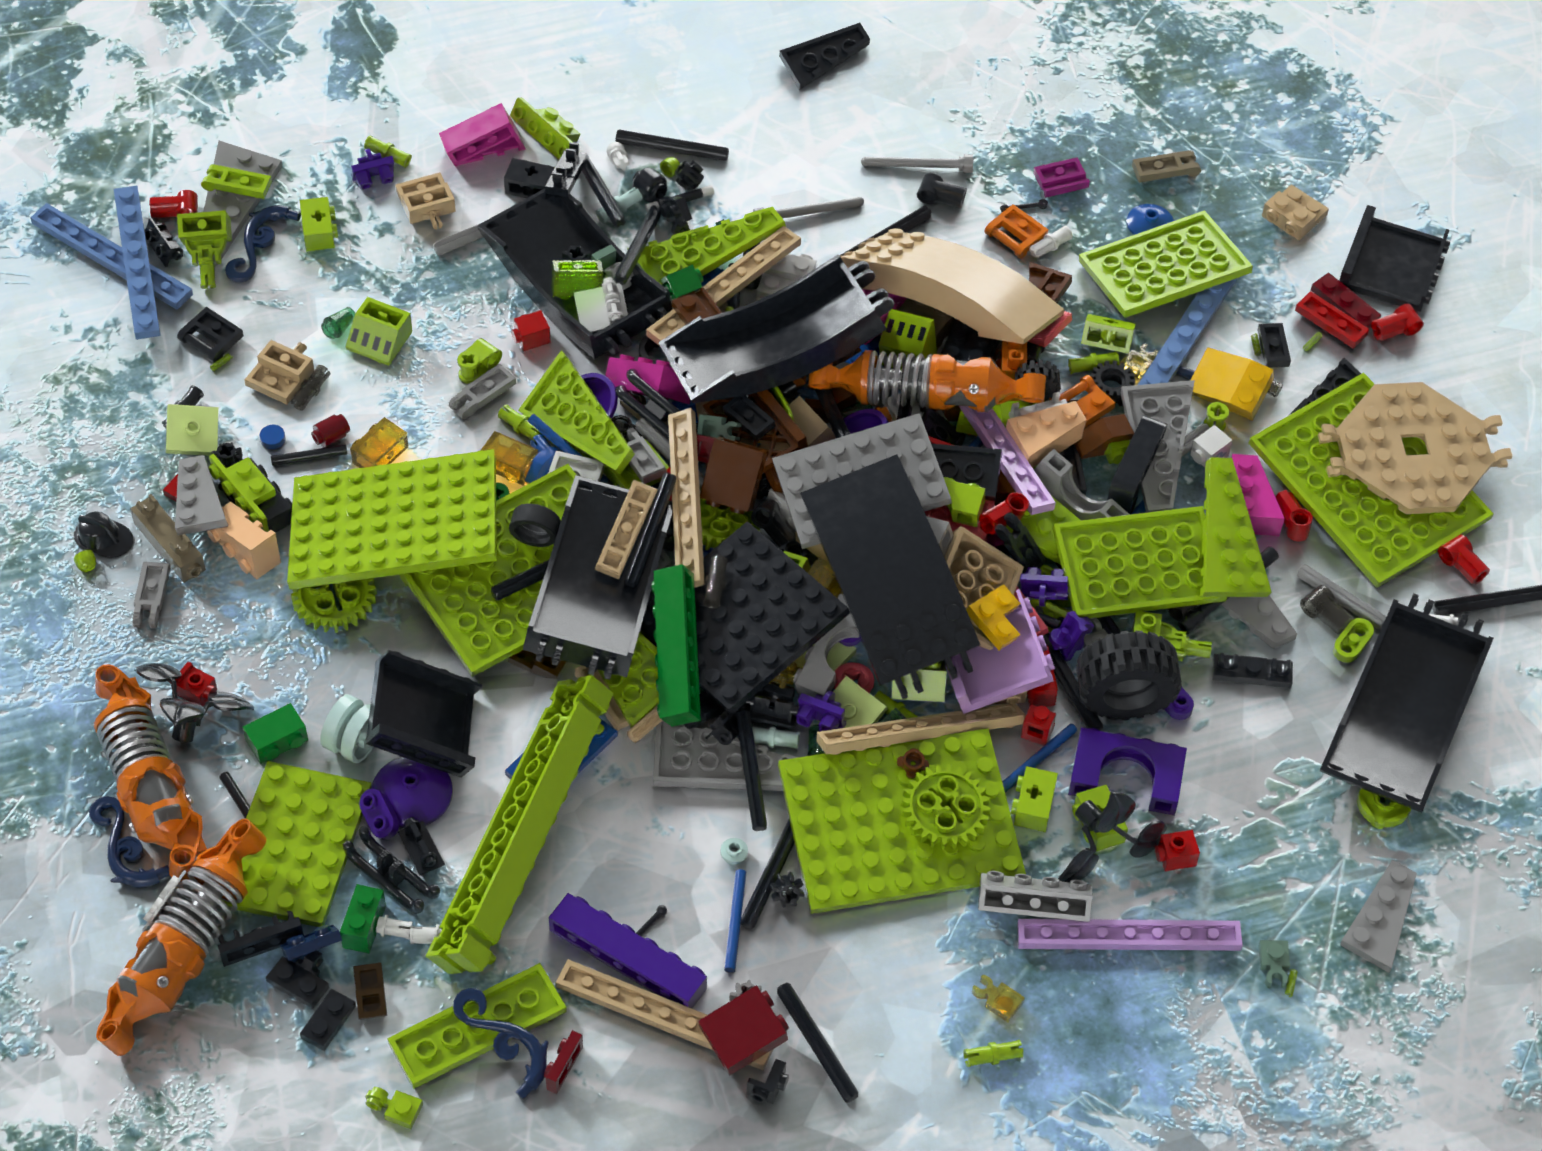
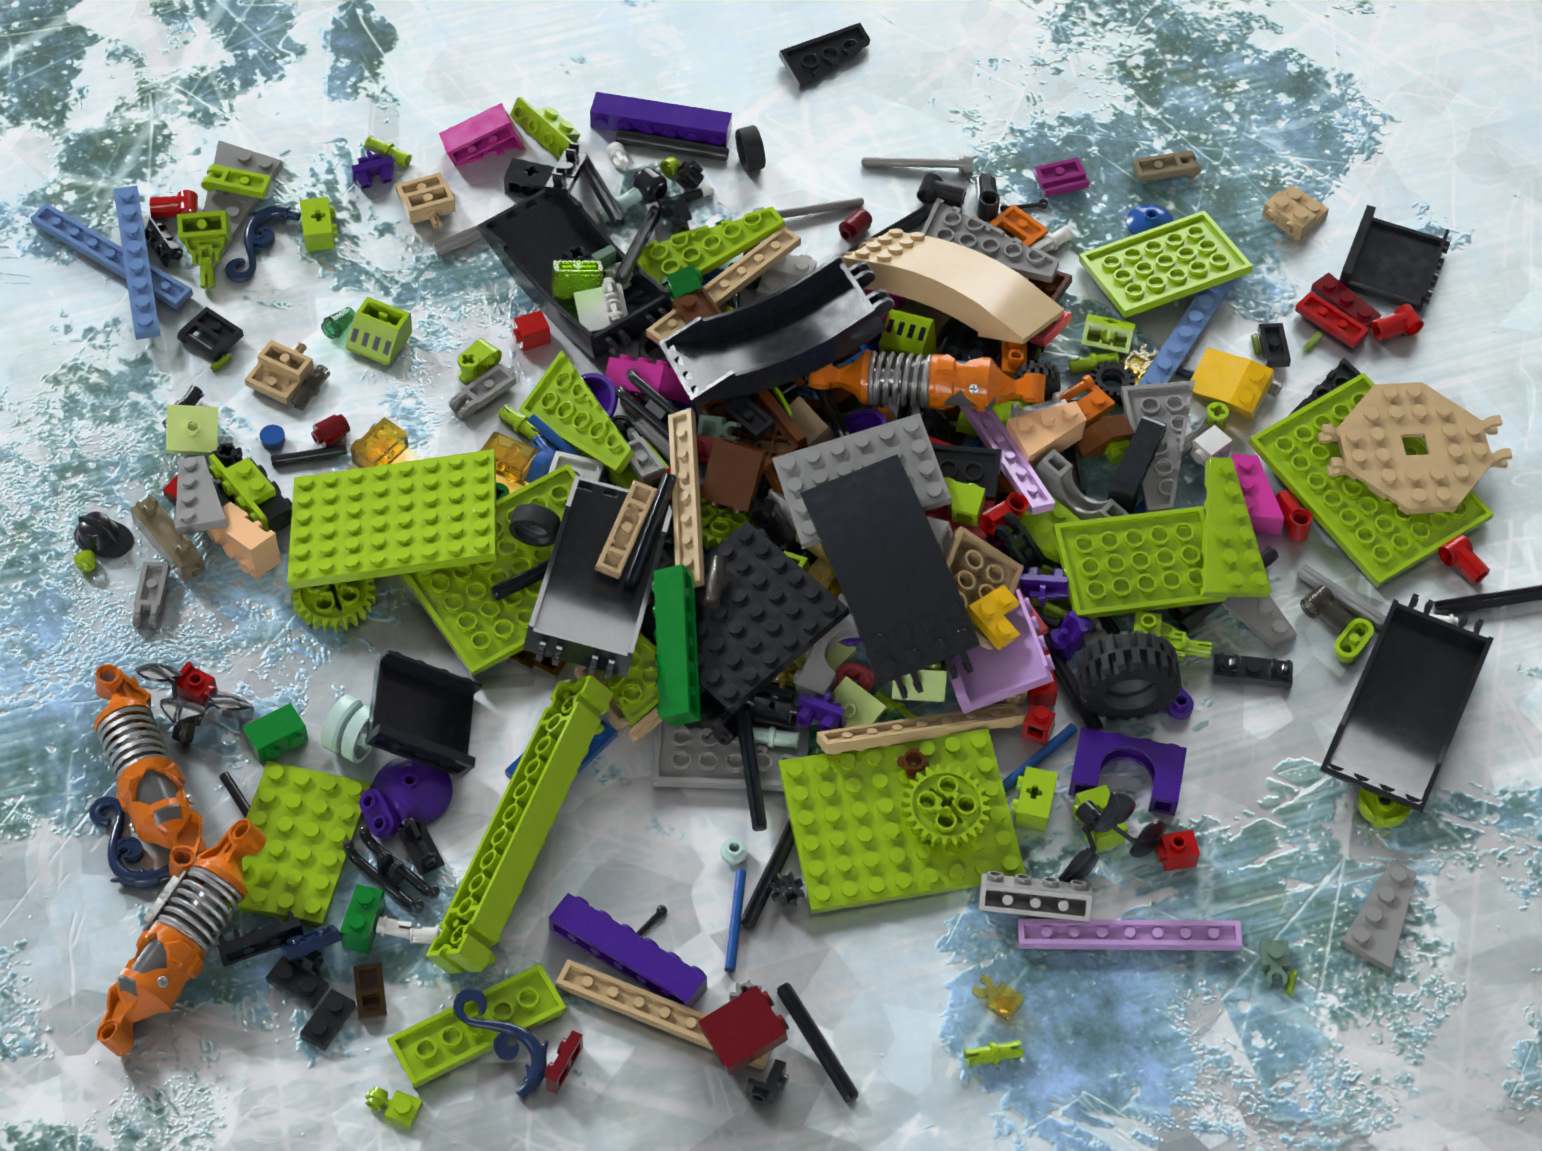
(660, 119): none -> dark purple brick
(750, 148): none -> black tyre
(855, 225): none -> dark red brick
(976, 234): none -> light grey wing
(987, 197): none -> black piece

